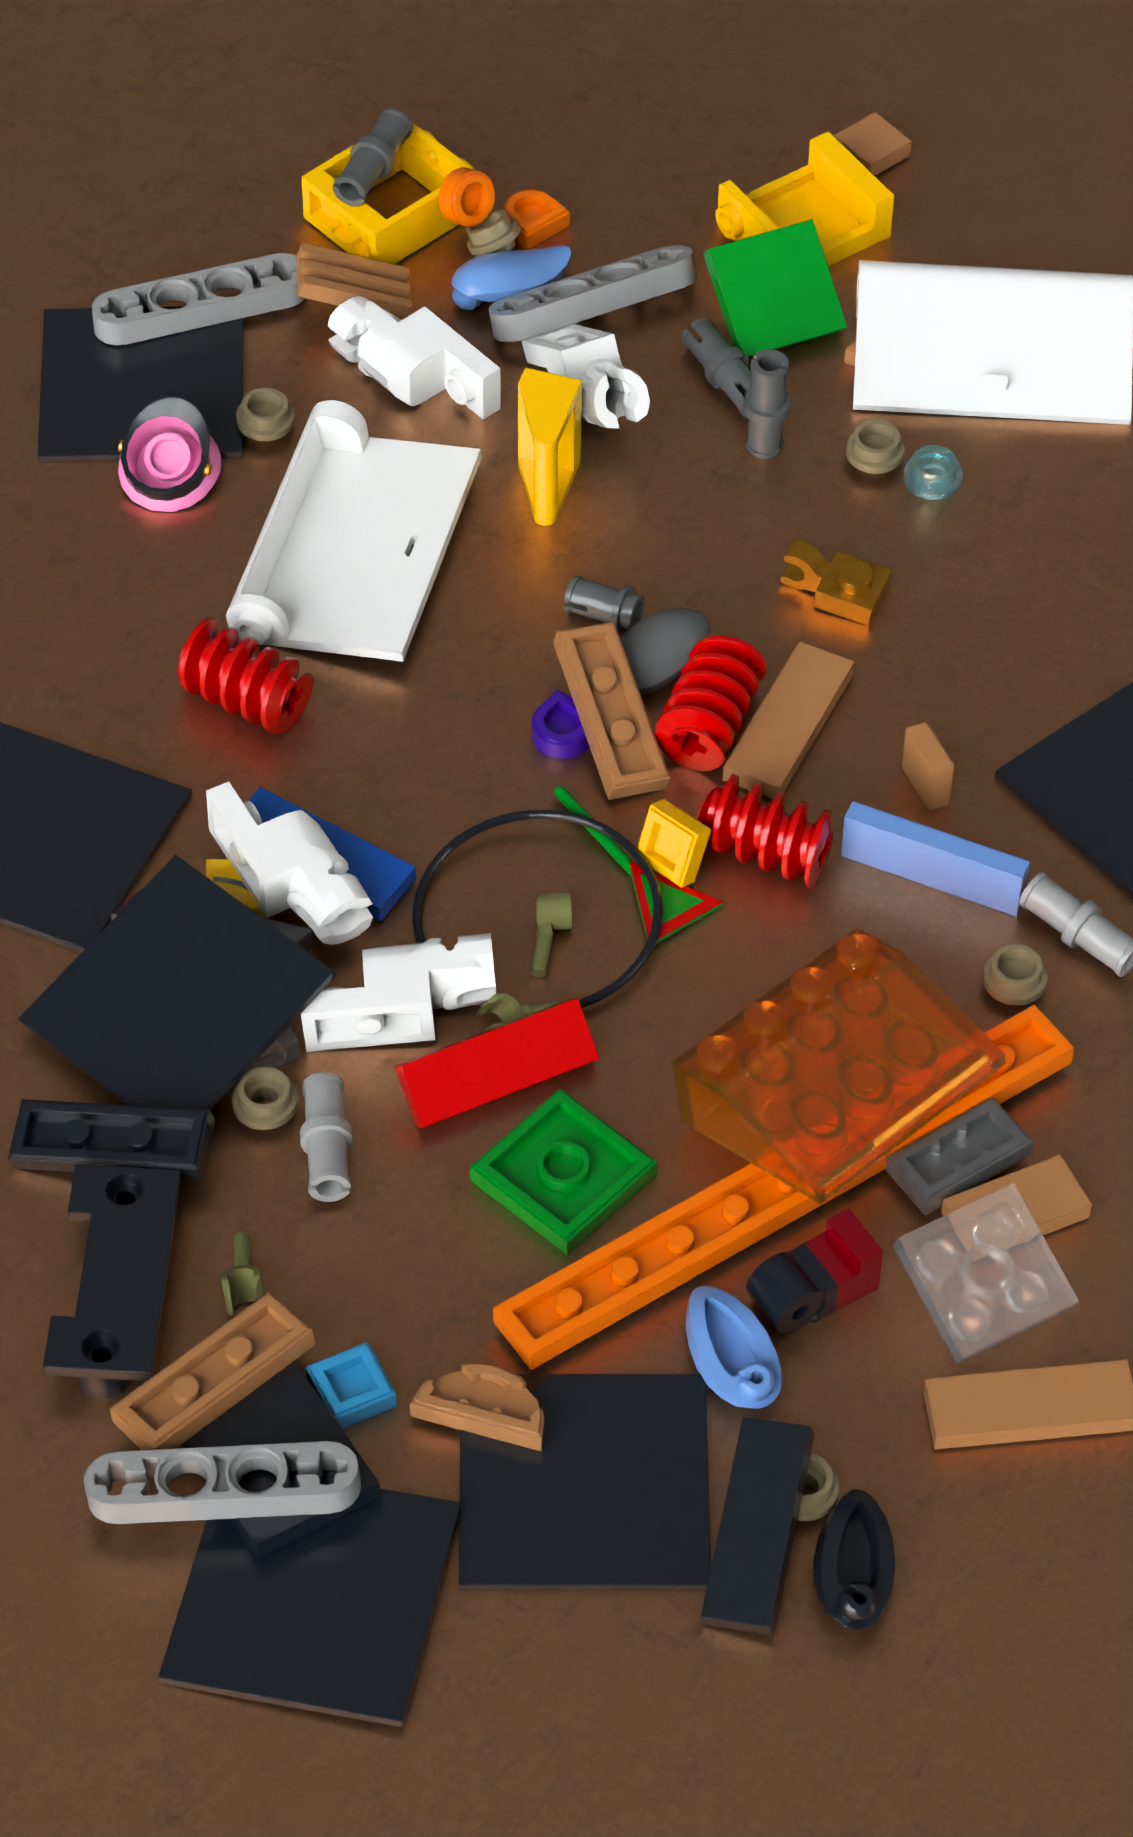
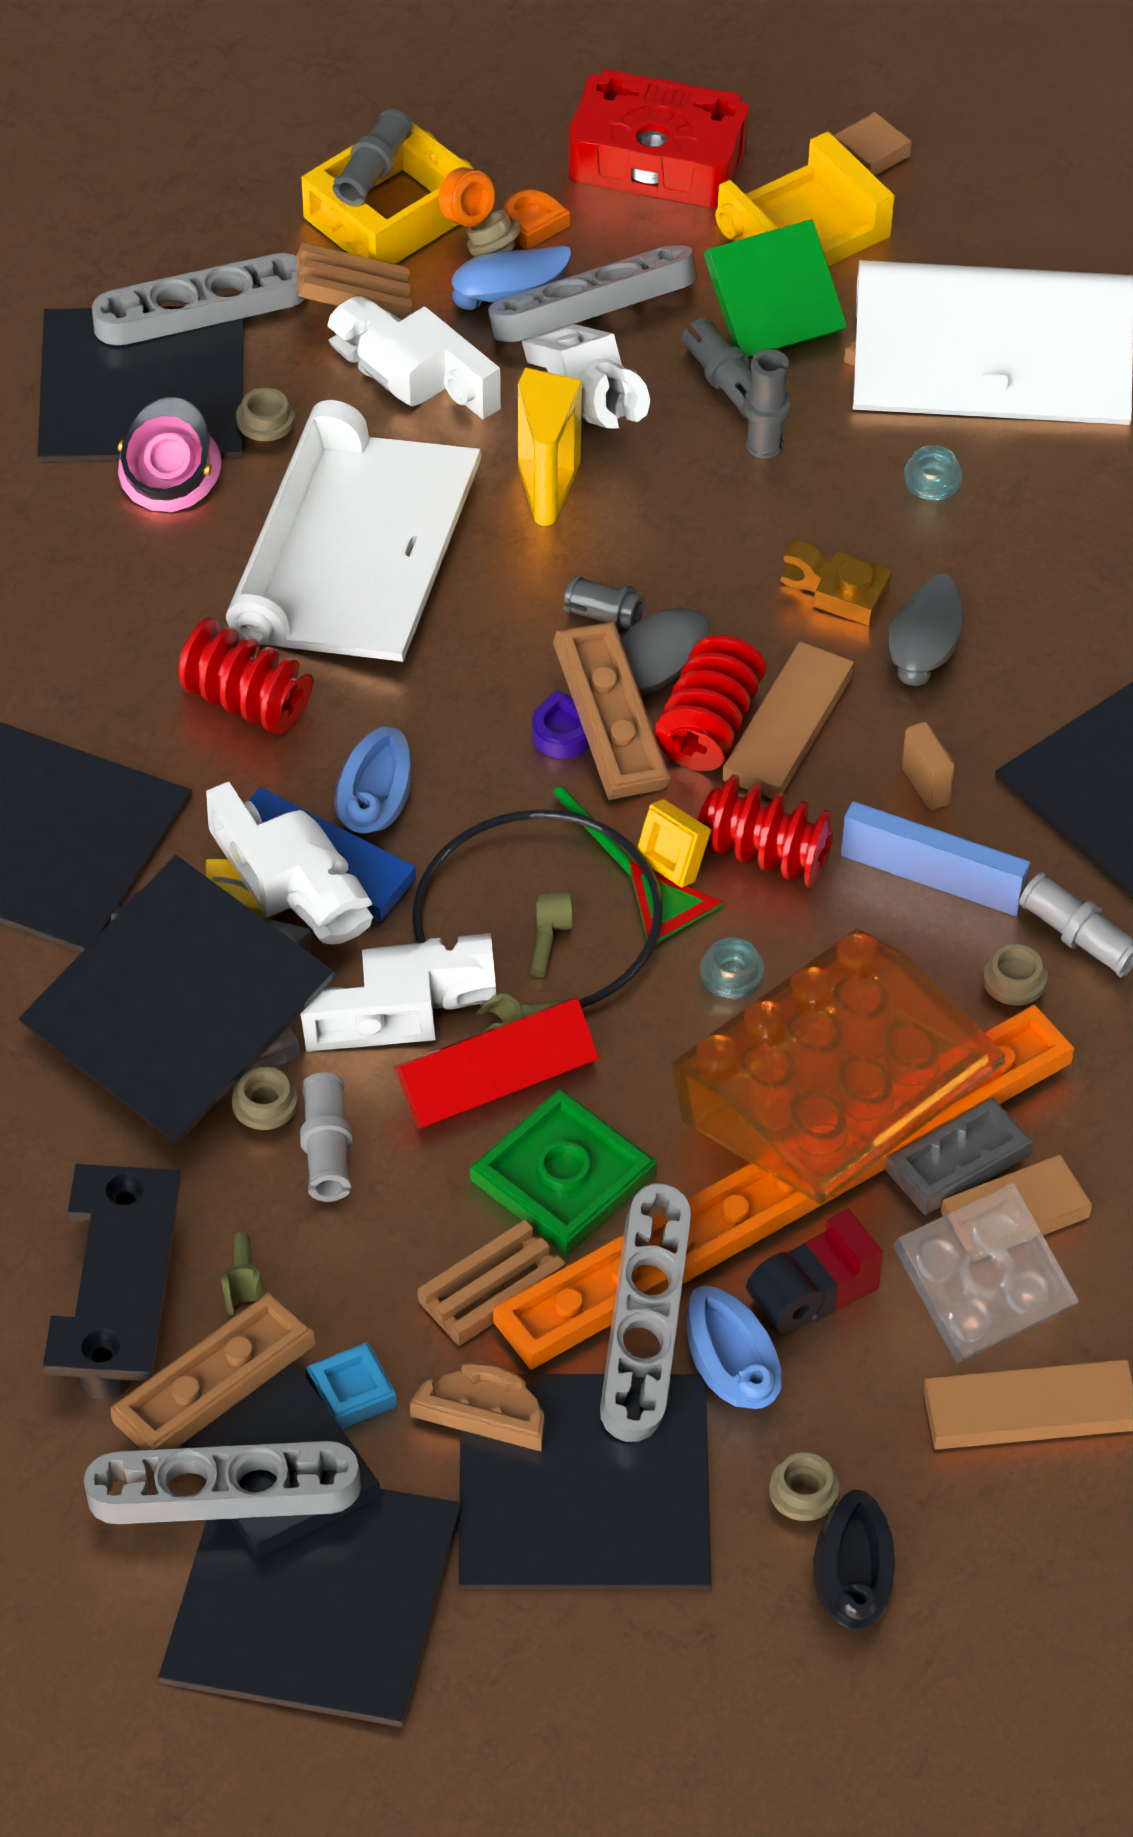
(72, 1133): black tile -> none
(374, 782): none -> medium blue arm
(482, 1276): none -> medium nougat tile
(645, 1311): none -> light grey beam
(657, 137): none -> red axle
(732, 955): none -> clear light blue plate
(757, 1526): black tile -> none
(875, 447): dark tan plate -> none
(926, 629): none -> dark grey arm

